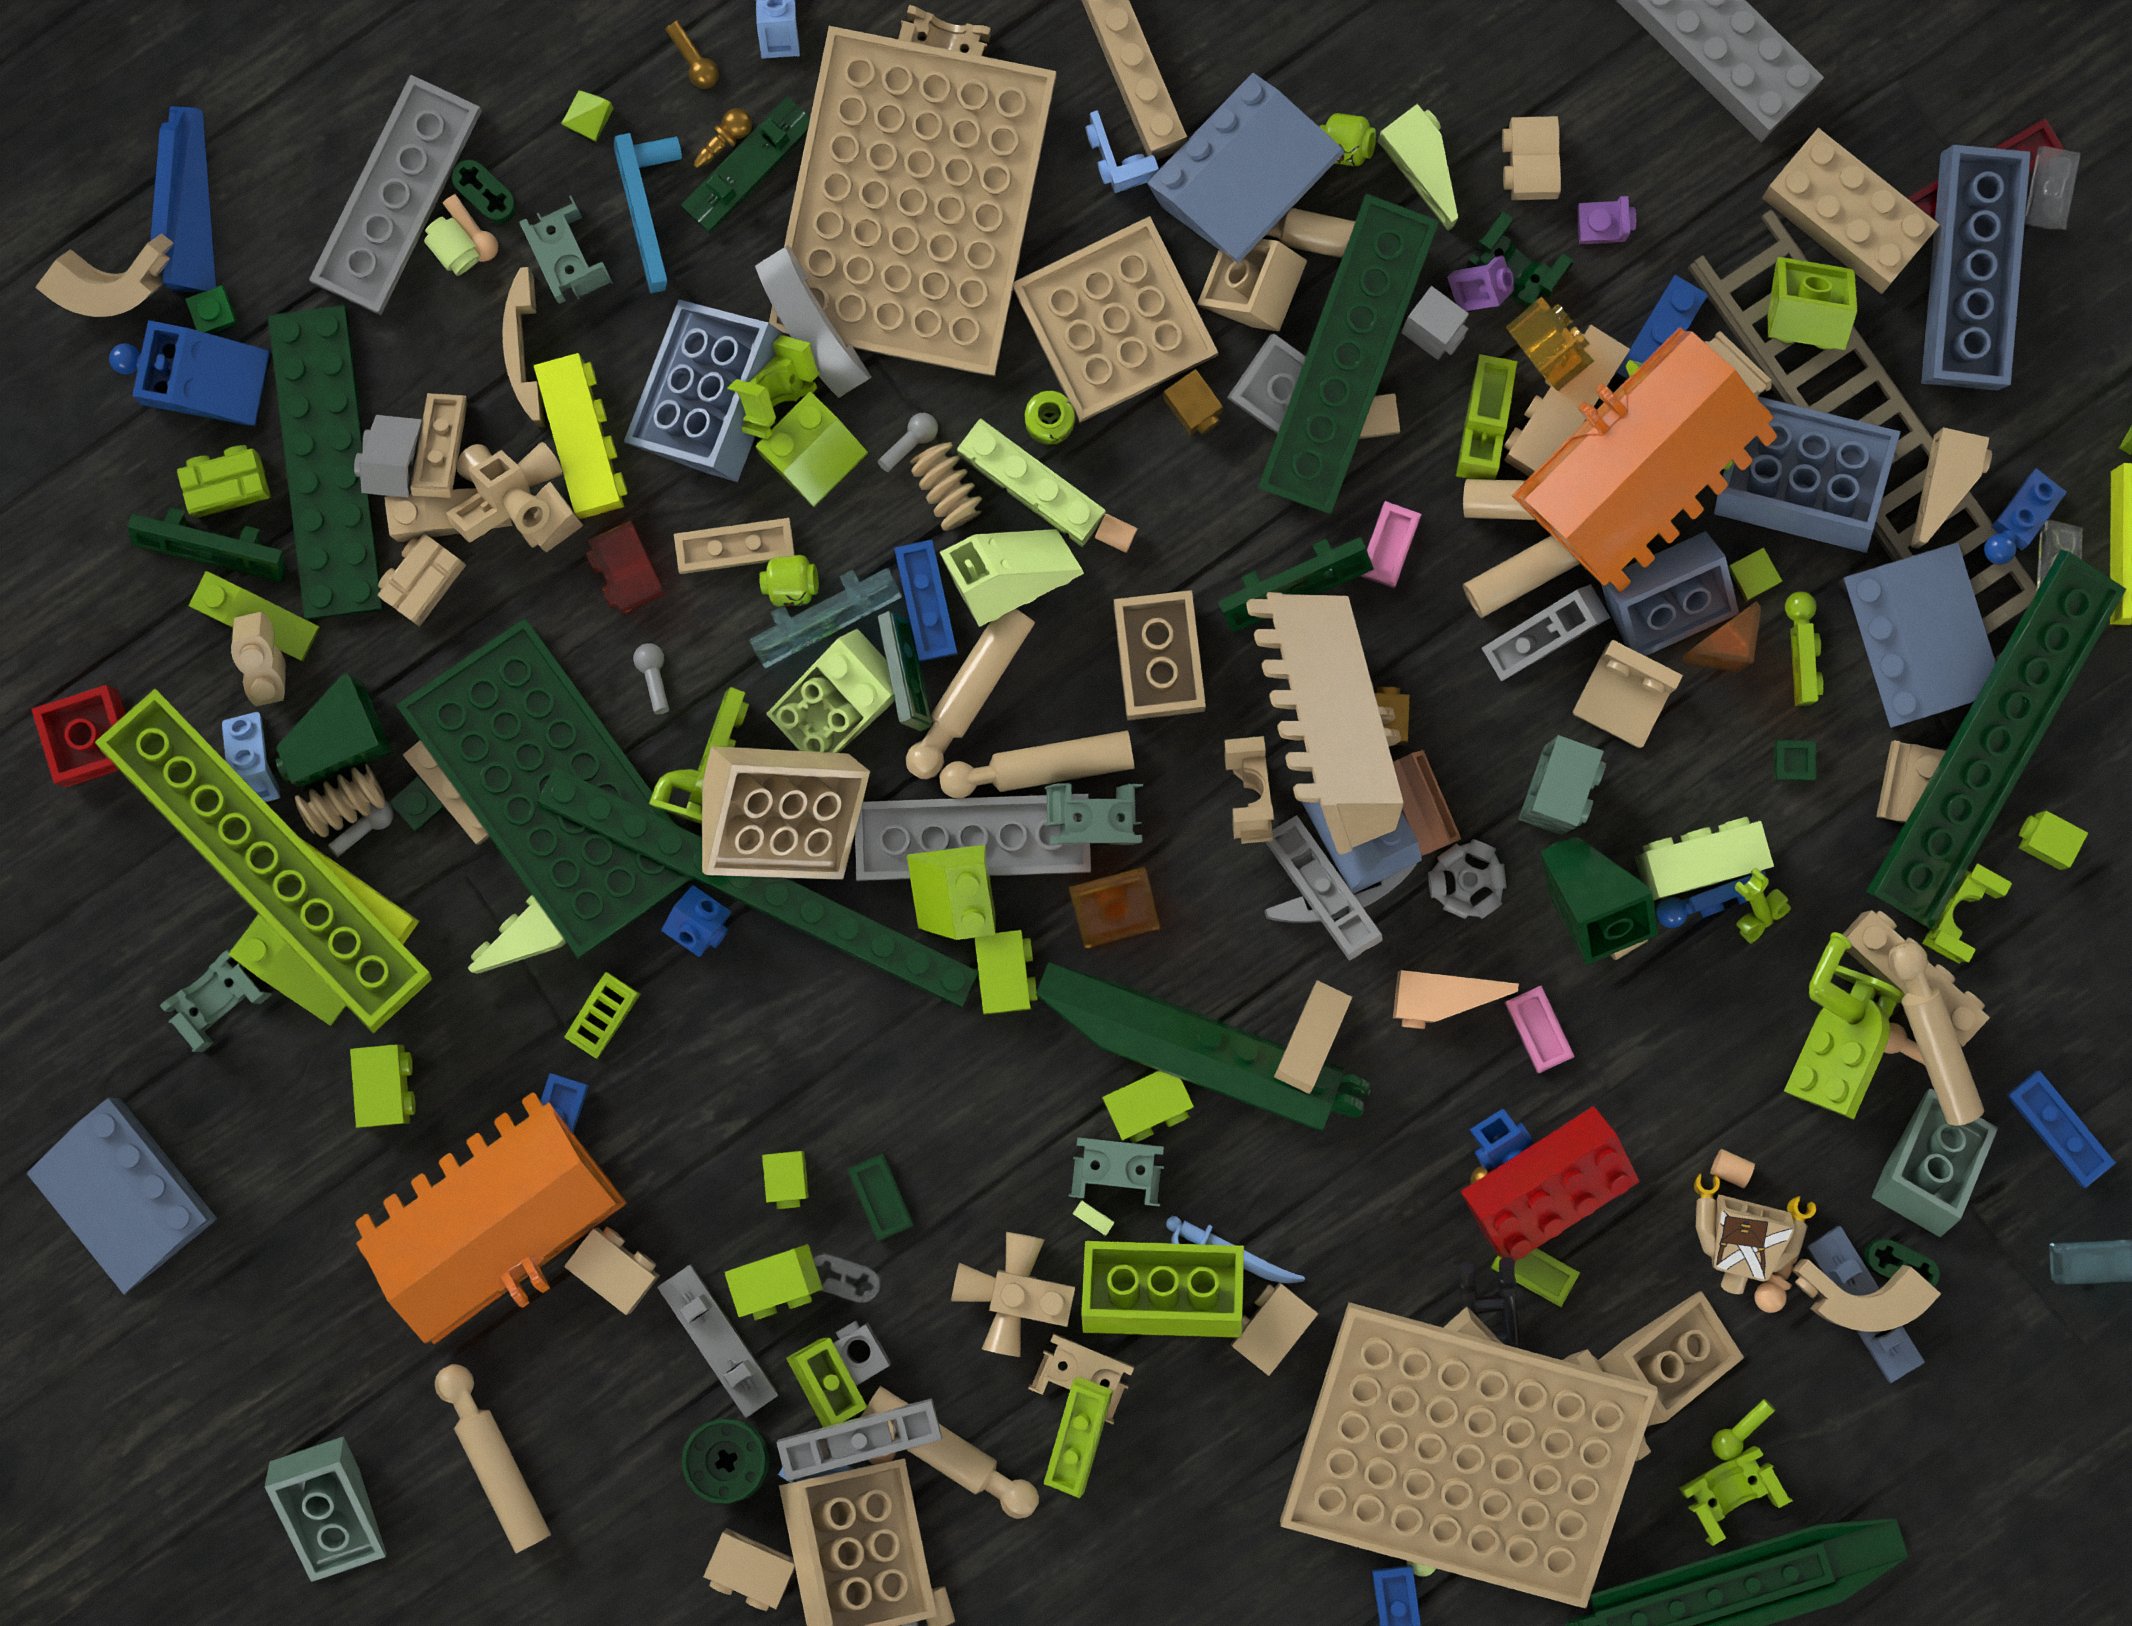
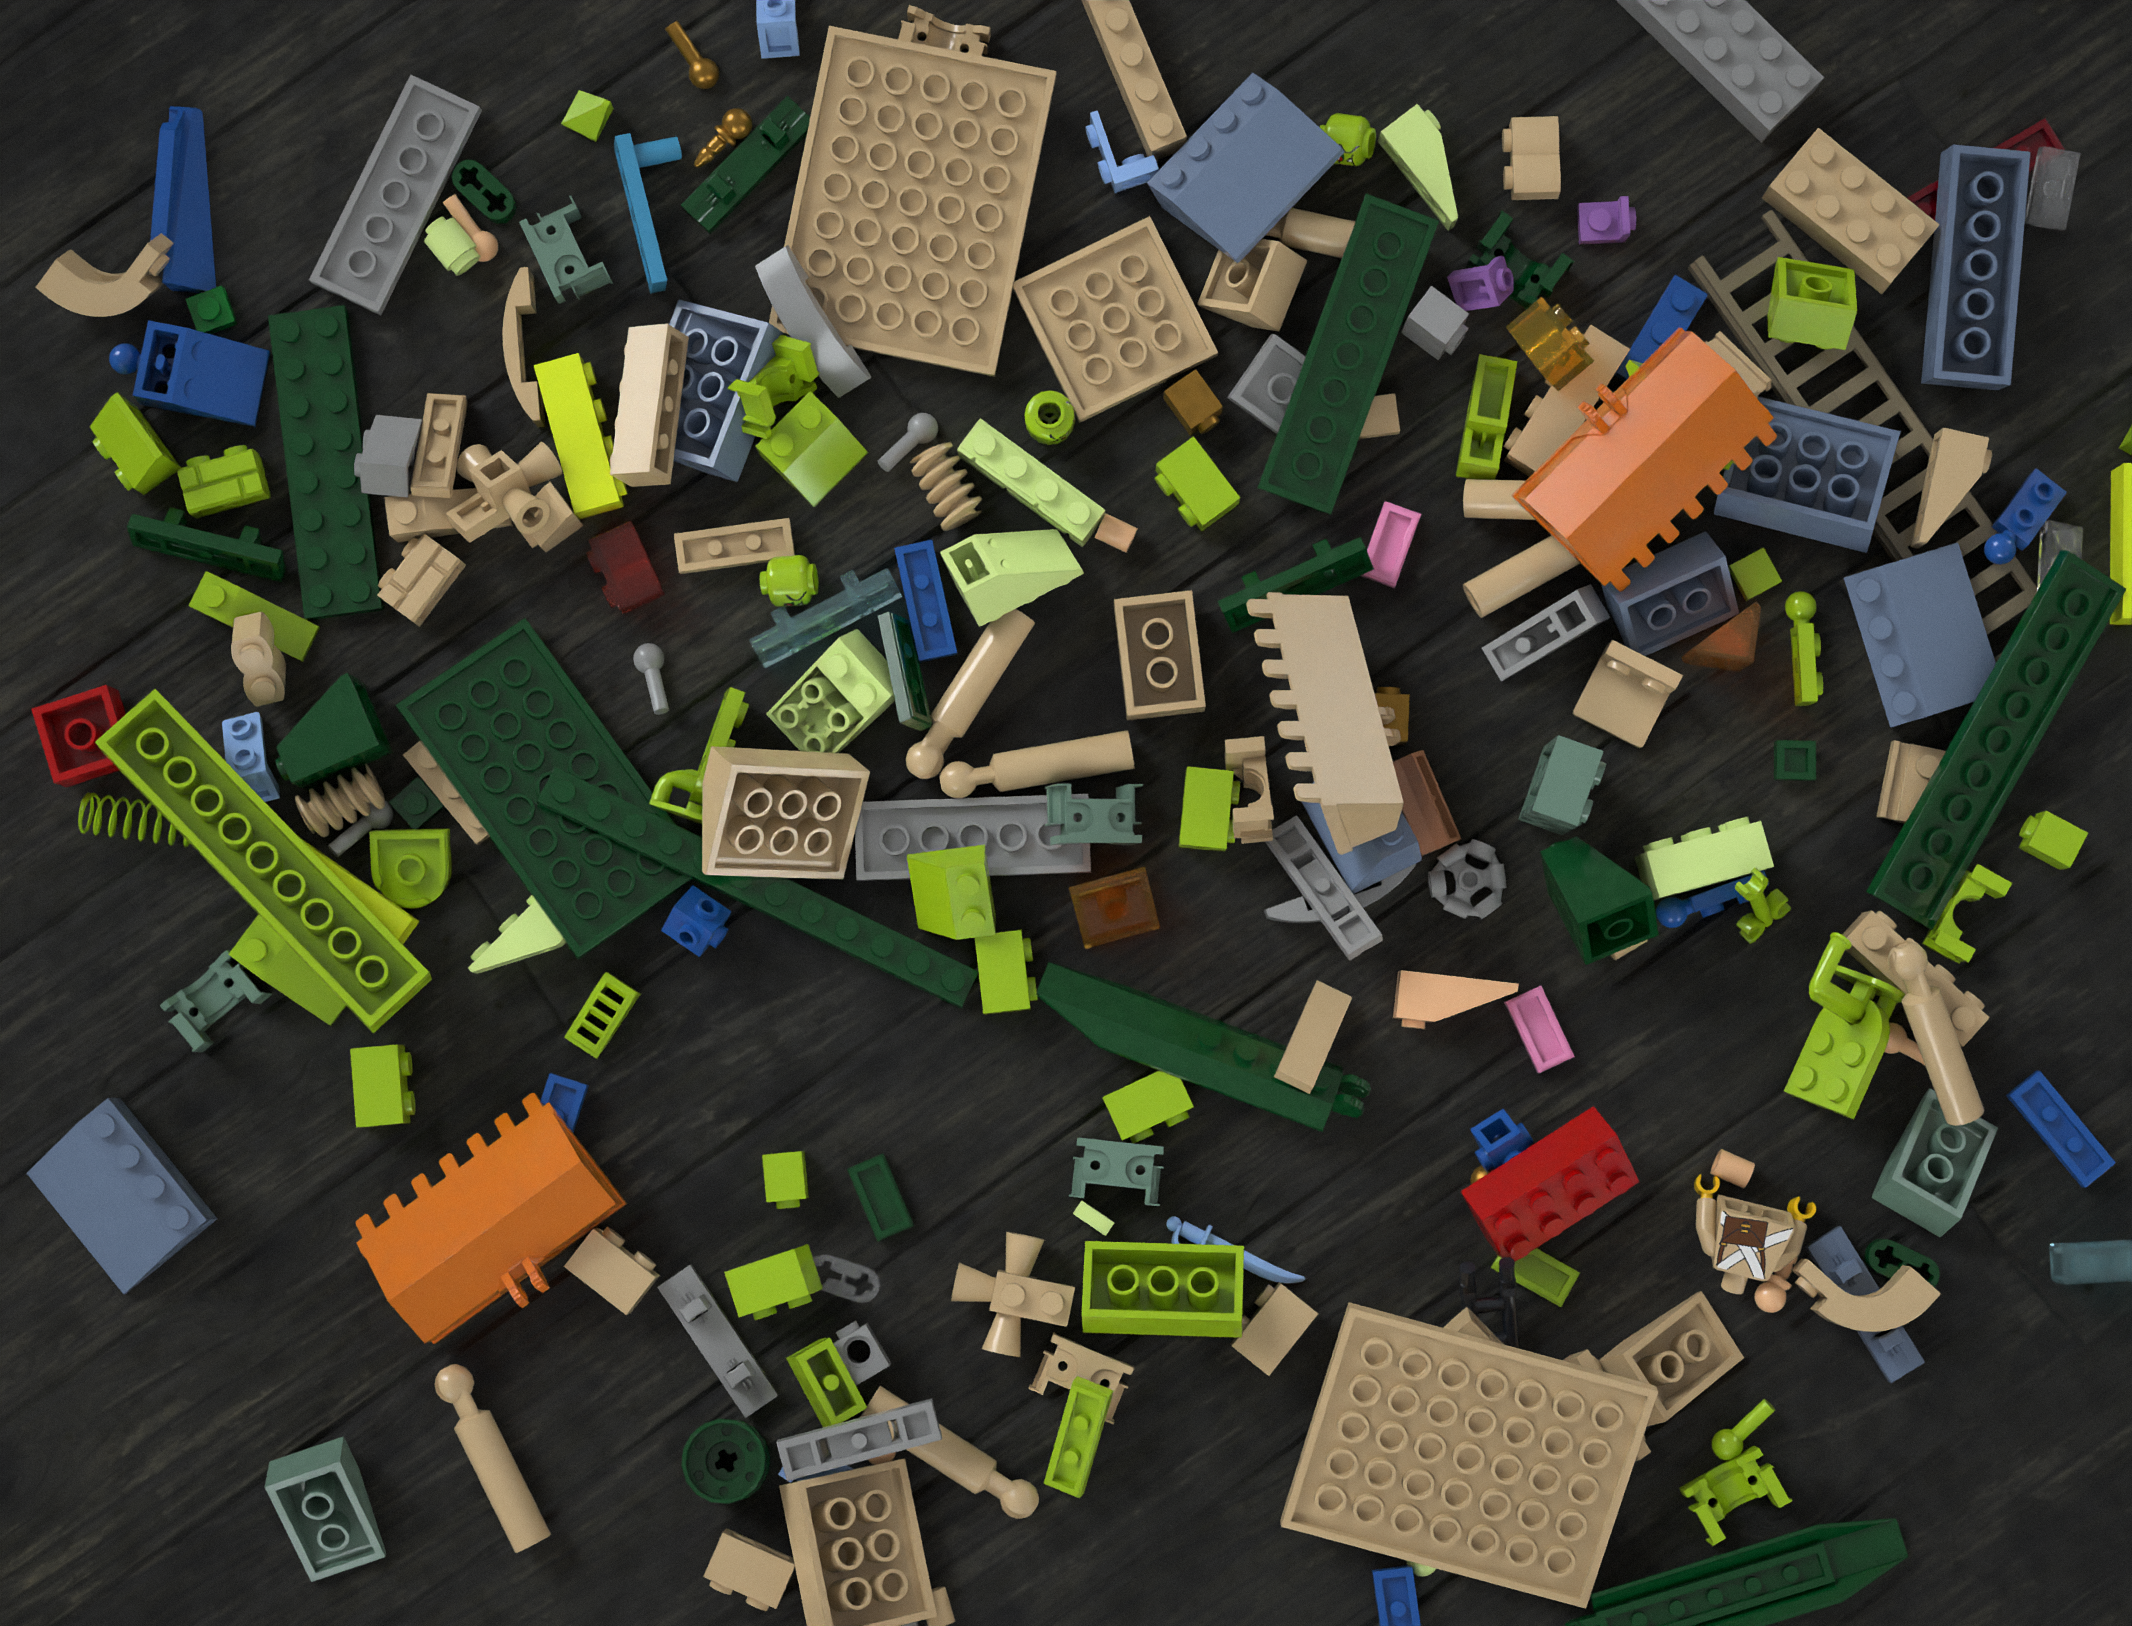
(128, 820): none -> lime piece
(133, 445): none -> lime slope
(411, 864): none -> lime tile
(649, 405): none -> tan brick
(1196, 485): none -> lime brick
(1207, 809): none -> lime brick

